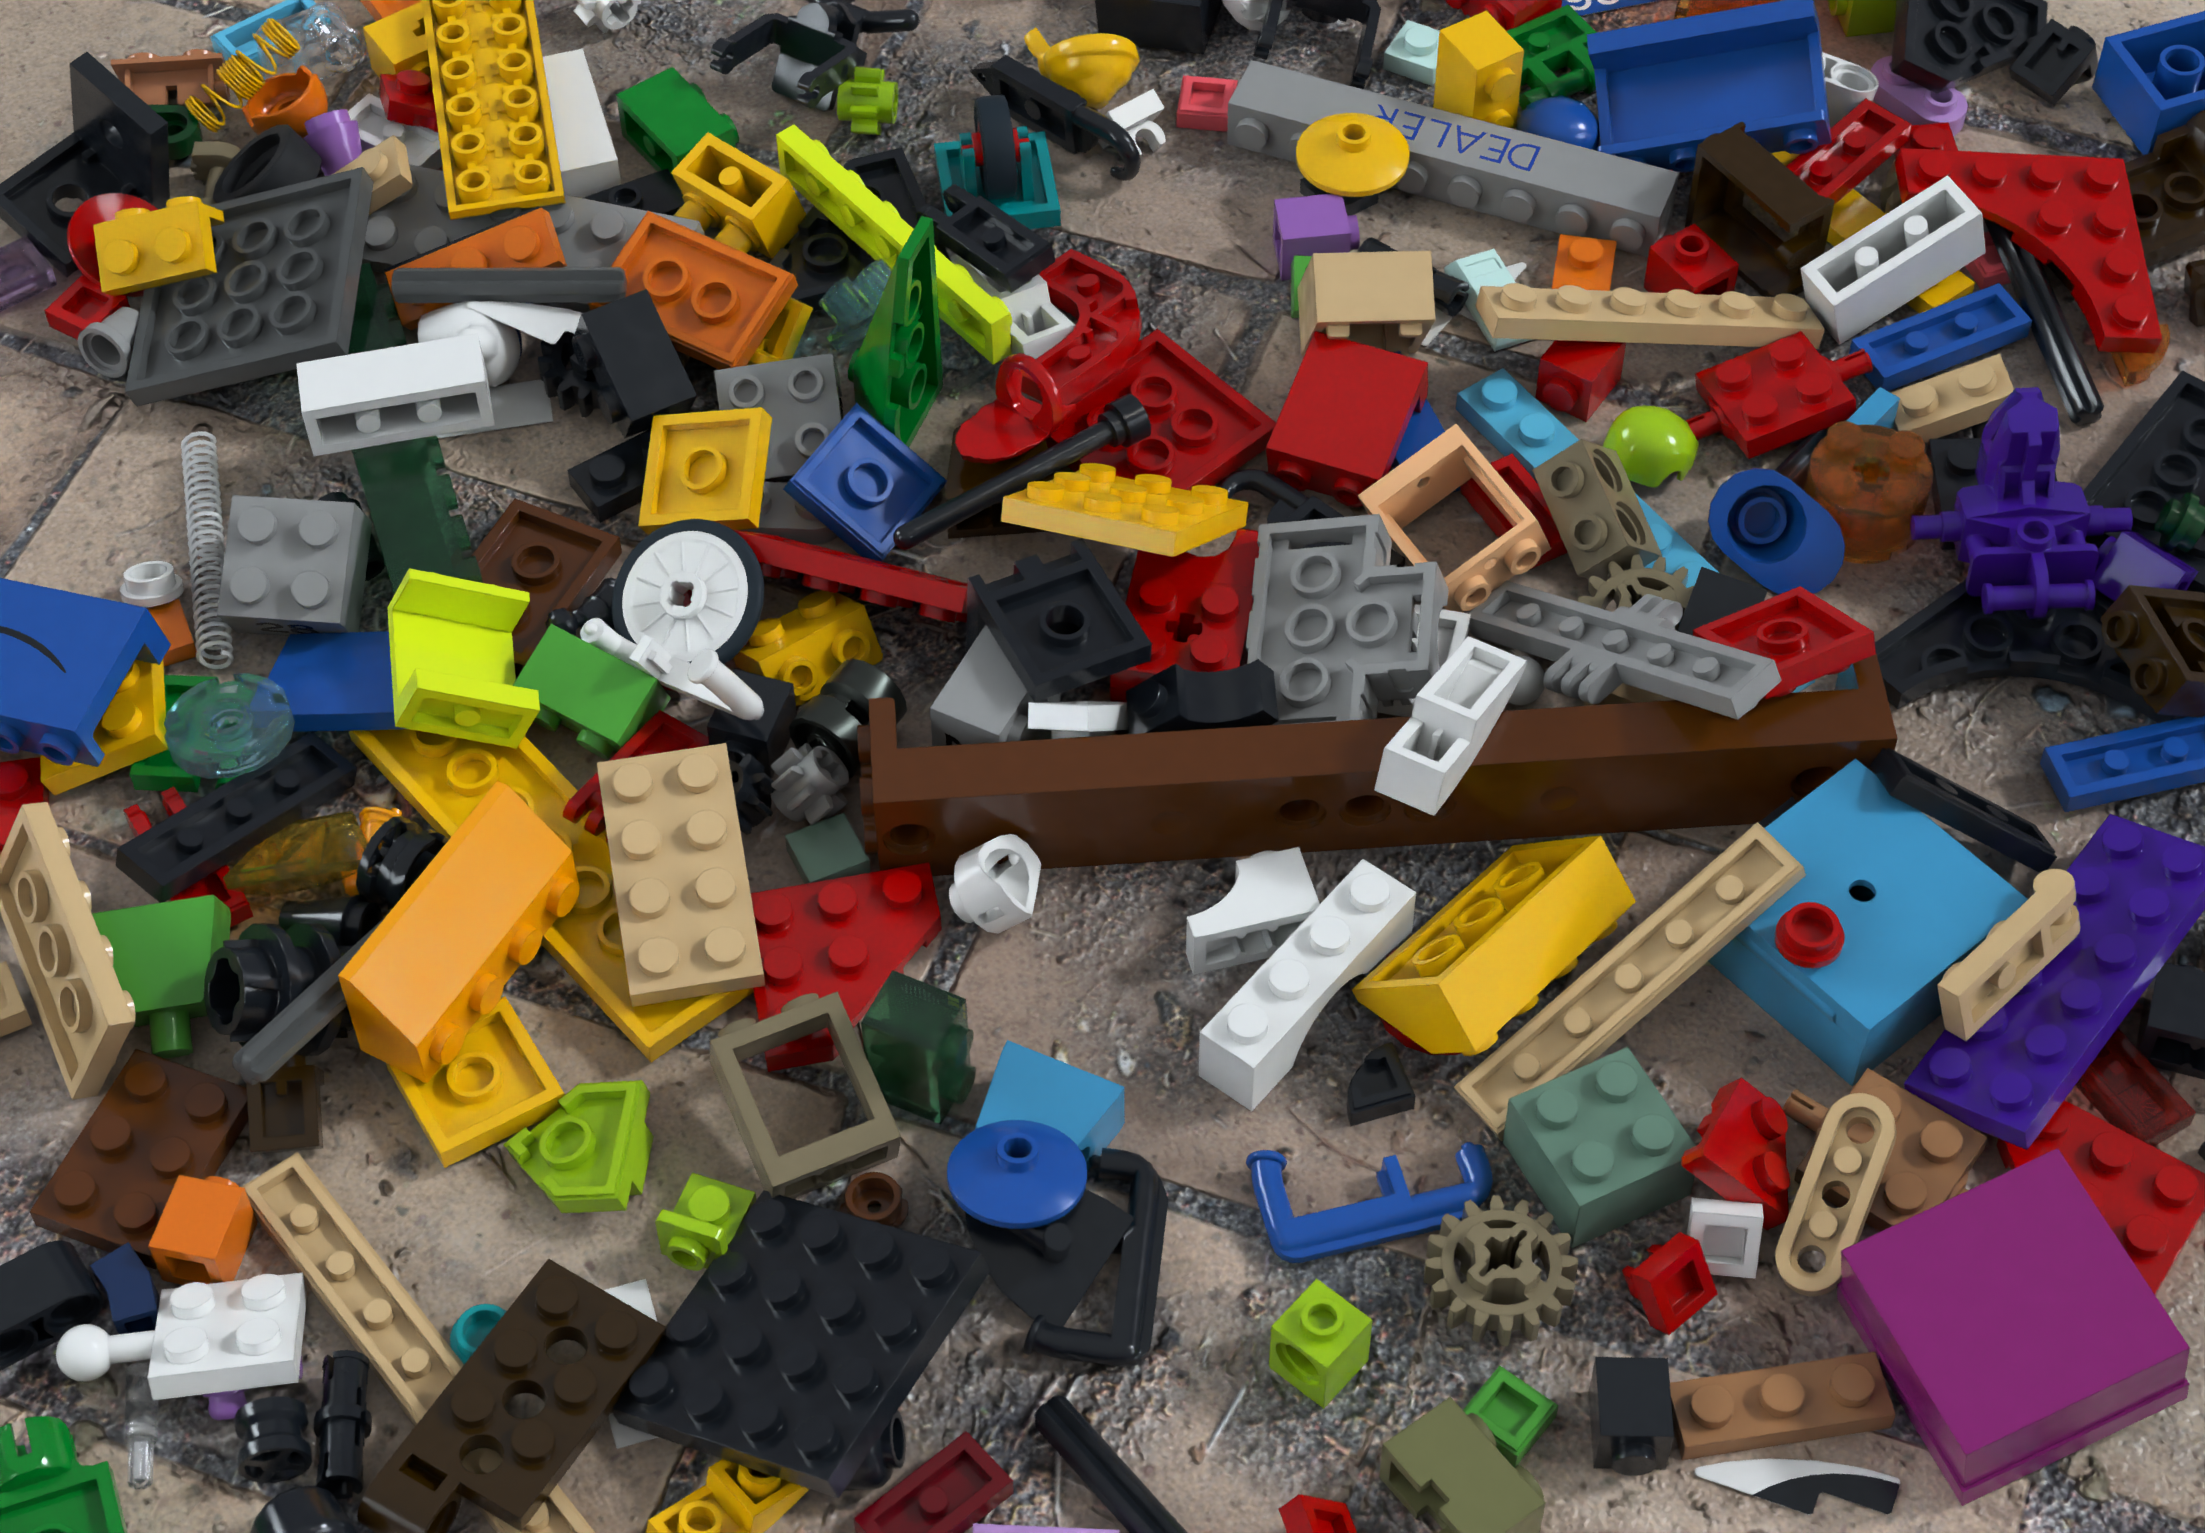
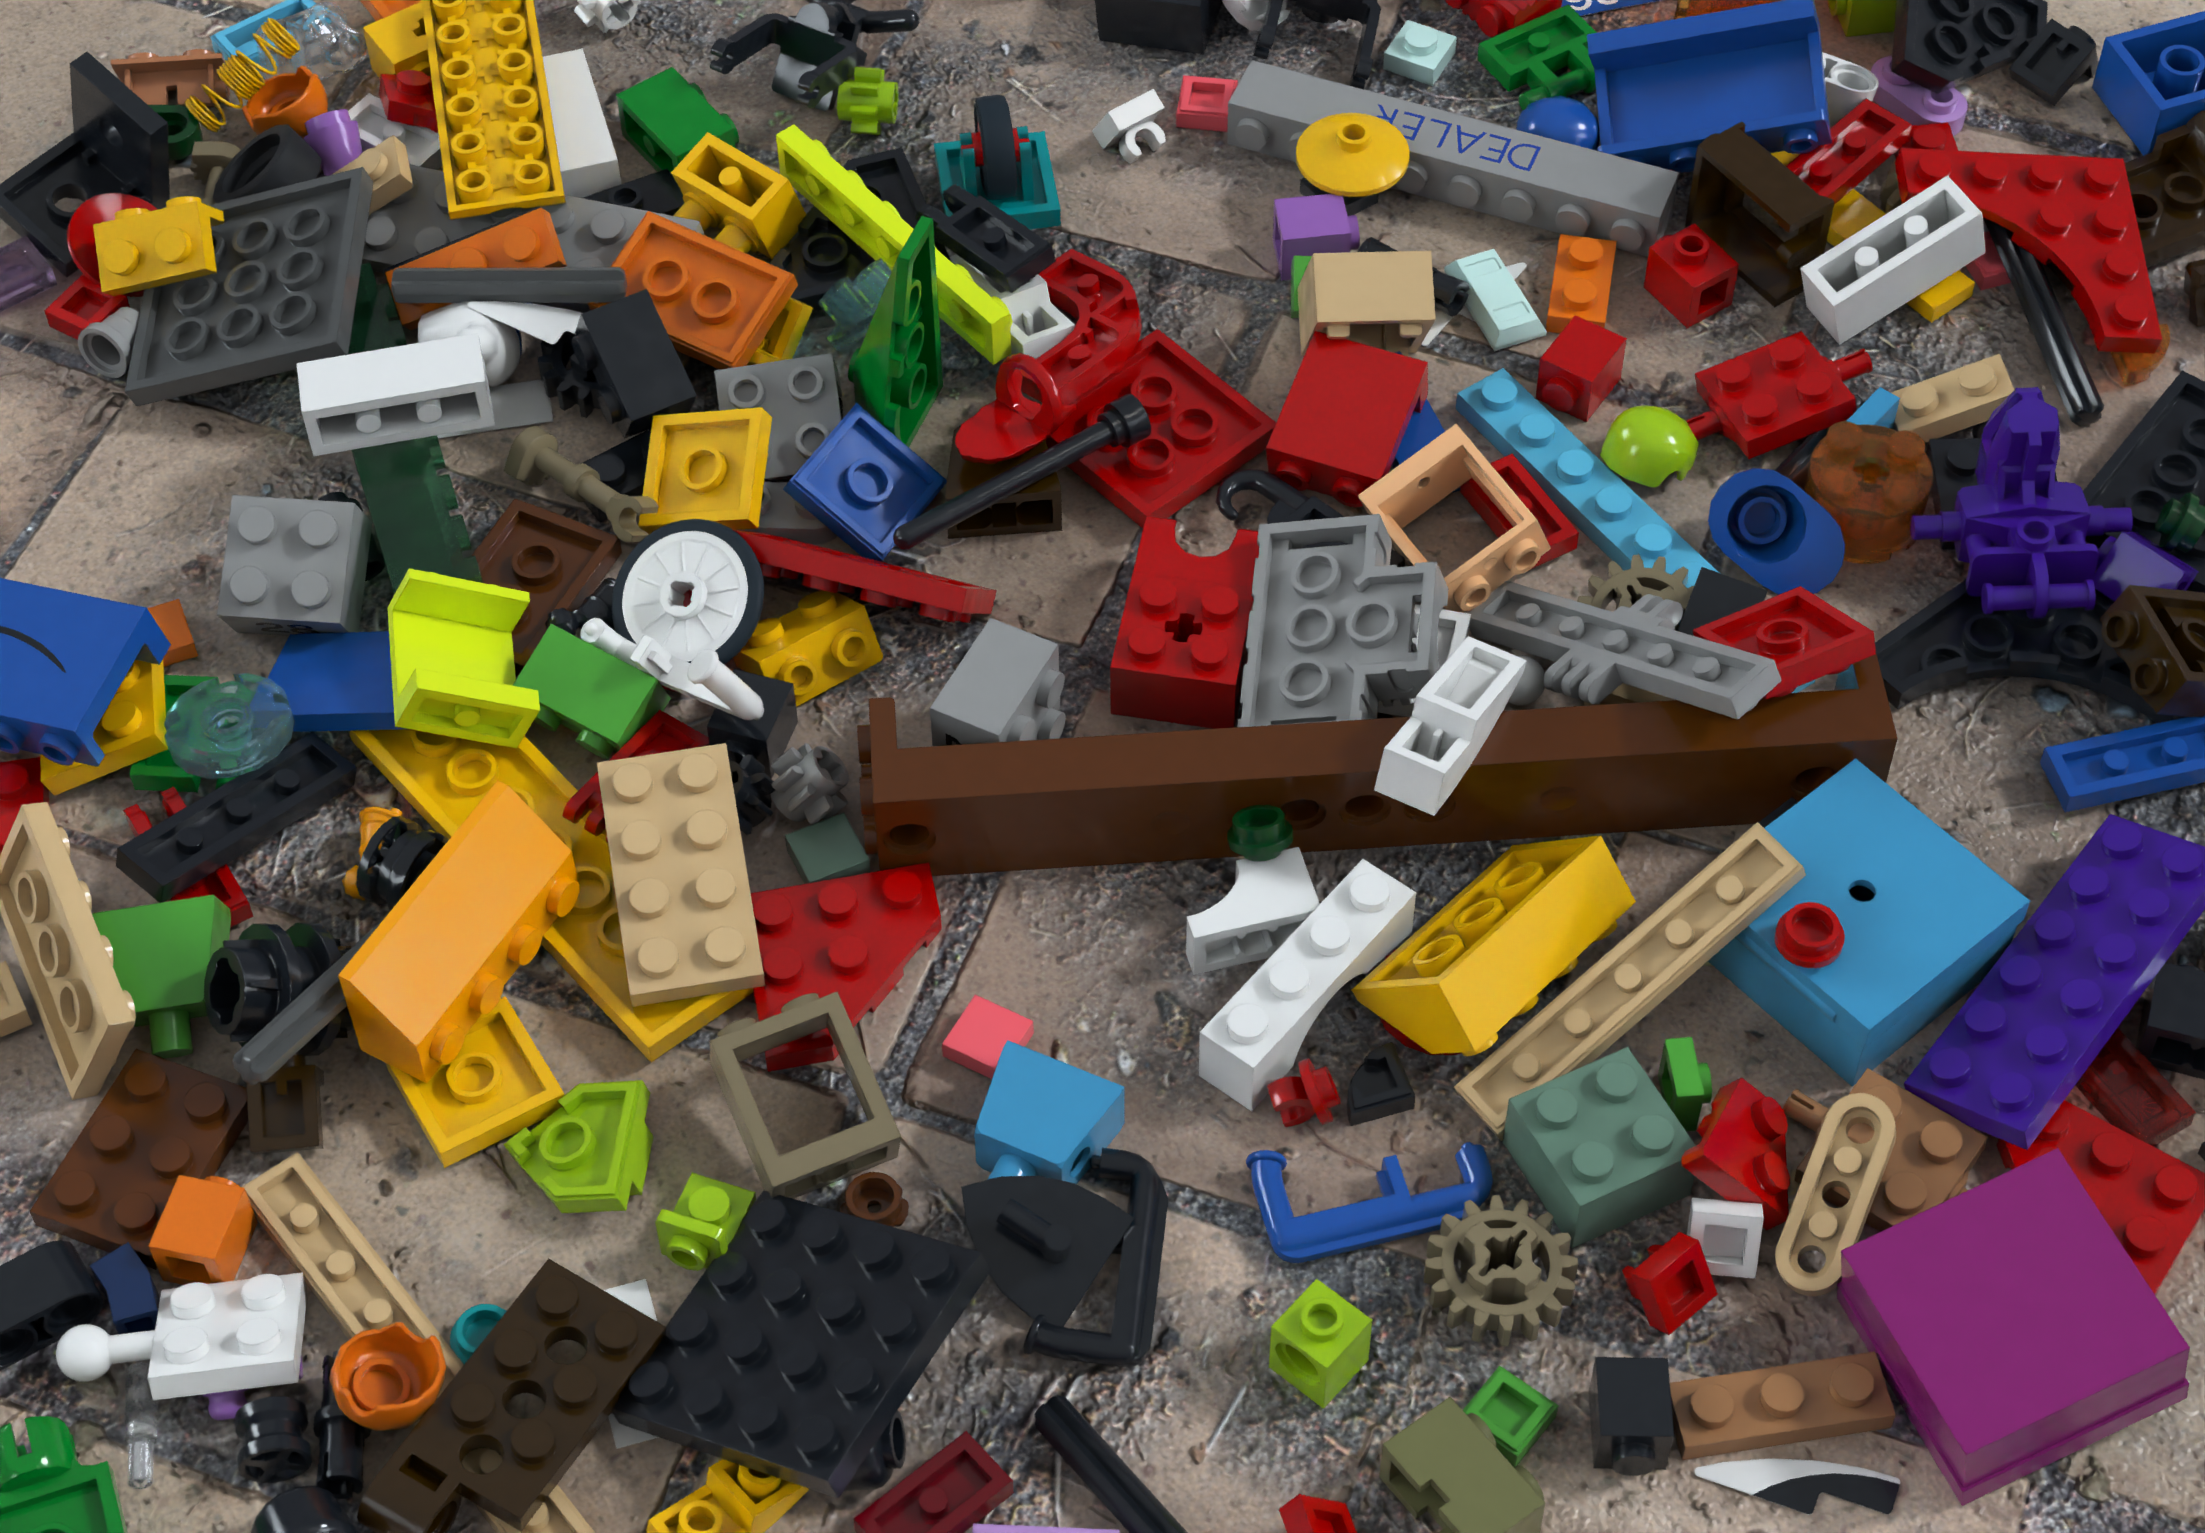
(151, 584): white plate -> none
(194, 553): white piece -> none
(301, 857): clear yellow slope -> none
(344, 917): black cone -> none
(387, 1377): none -> orange hair
(536, 458): none -> dark tan piece
(842, 705): pearl dark grey wheel -> none
(919, 1046): clear green brick -> none
(982, 1033): none -> coral tile
(996, 893): white piece -> none
(1017, 1174): blue dish -> none
(1057, 111): black plate -> none
(1057, 622): black bracket -> none
(1078, 718): white hinge -> none
(1087, 64): yellow hat -> none
(1126, 511): yellow plate -> none
(1203, 700): black arch -> none
(1260, 832): none -> dark green plate
(1305, 1095): none -> red plate
(1479, 71): yellow brick -> none
(1595, 509): dark tan brick -> none
(1644, 316): tan plate -> none
(1684, 1081): none -> bright green plate
(1943, 337): blue plate -> none
(1963, 810): black tile -> none
(2010, 955): tan plate -> none

